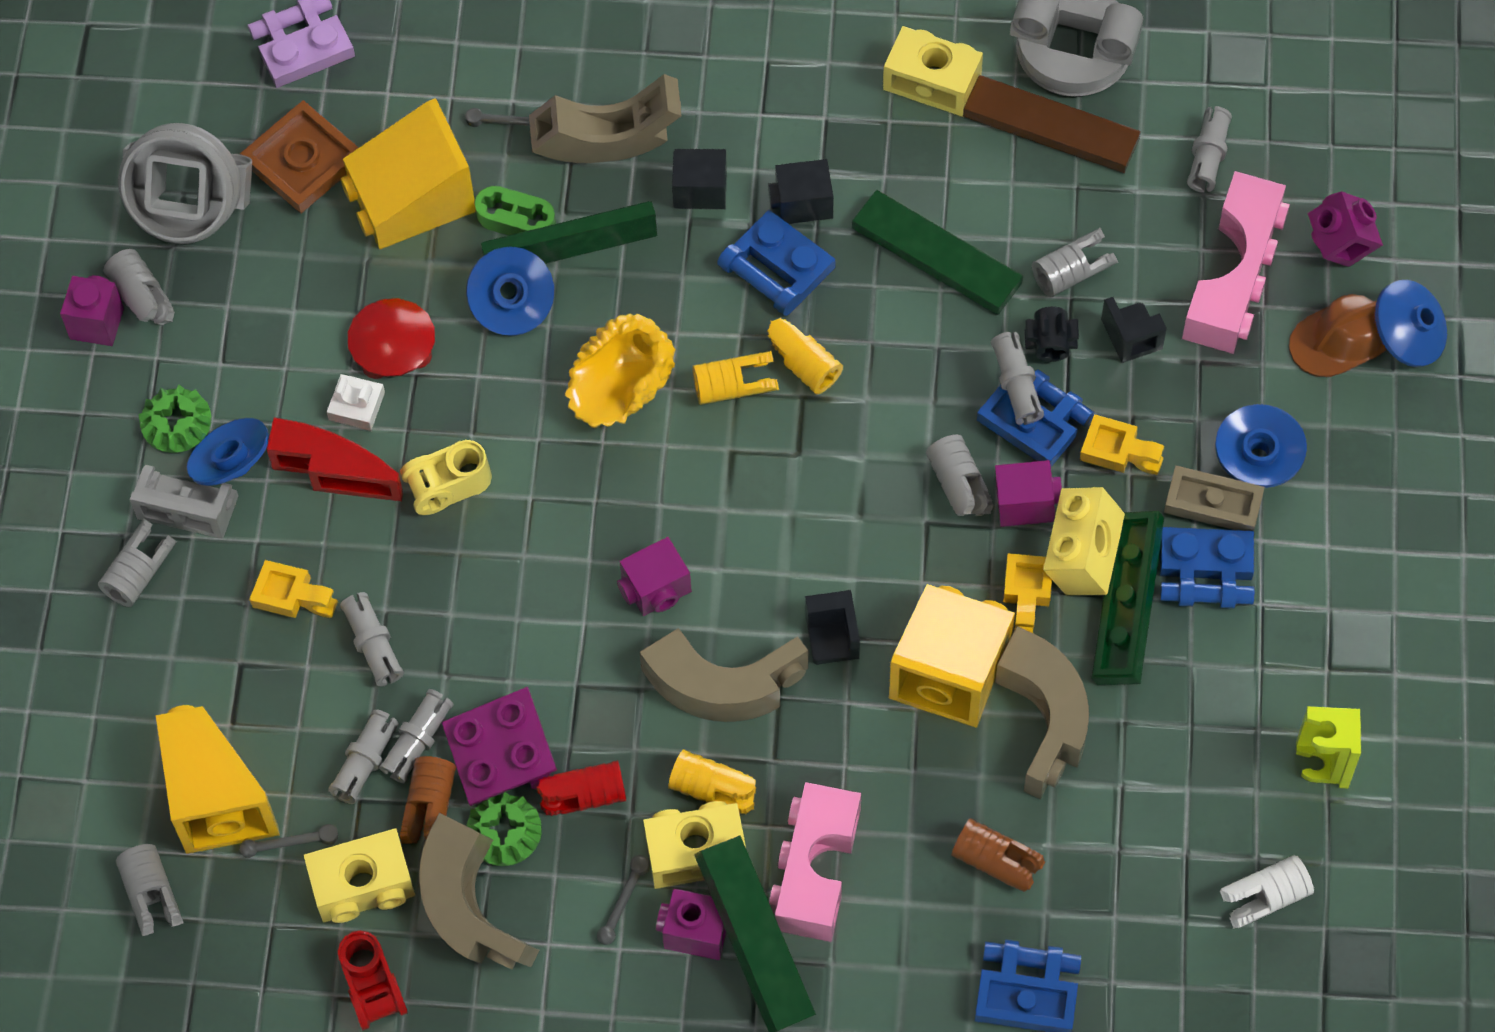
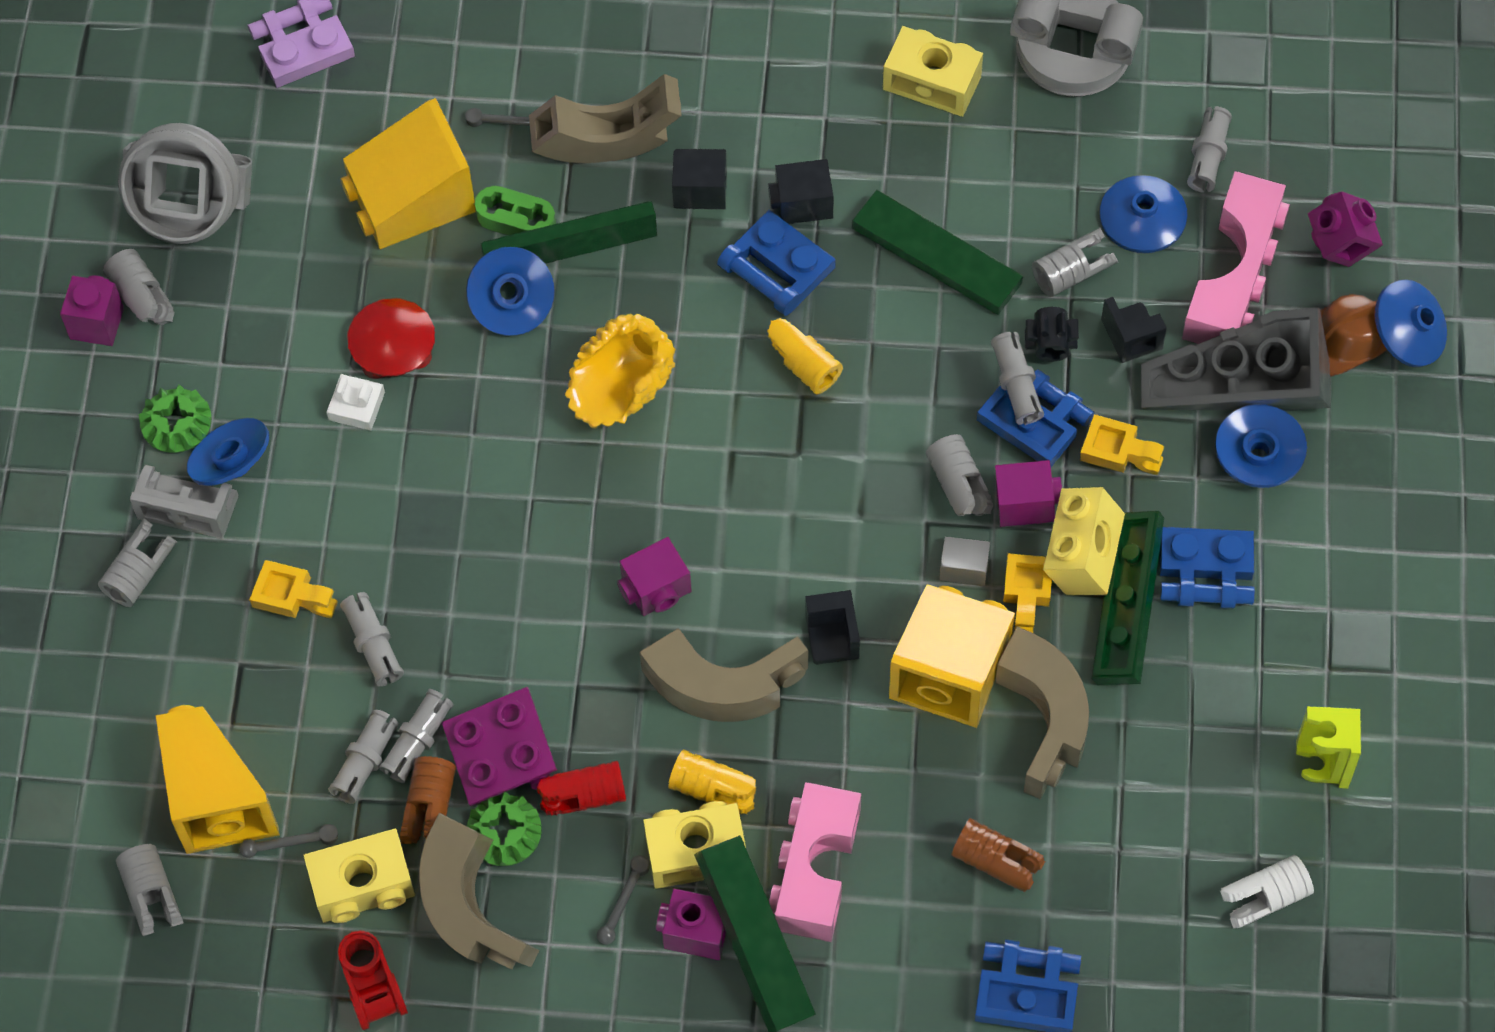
(300, 156): dark orange plate -> none
(331, 461): red slope -> none
(444, 477): light yellow piece -> none
(724, 378): yellow hinge -> none
(964, 561): none -> light grey slope
(1051, 123): reddish brown tile -> none
(1140, 228): none -> blue dish
(1214, 499): dark tan plate -> none
(1266, 362): none -> dark grey wedge

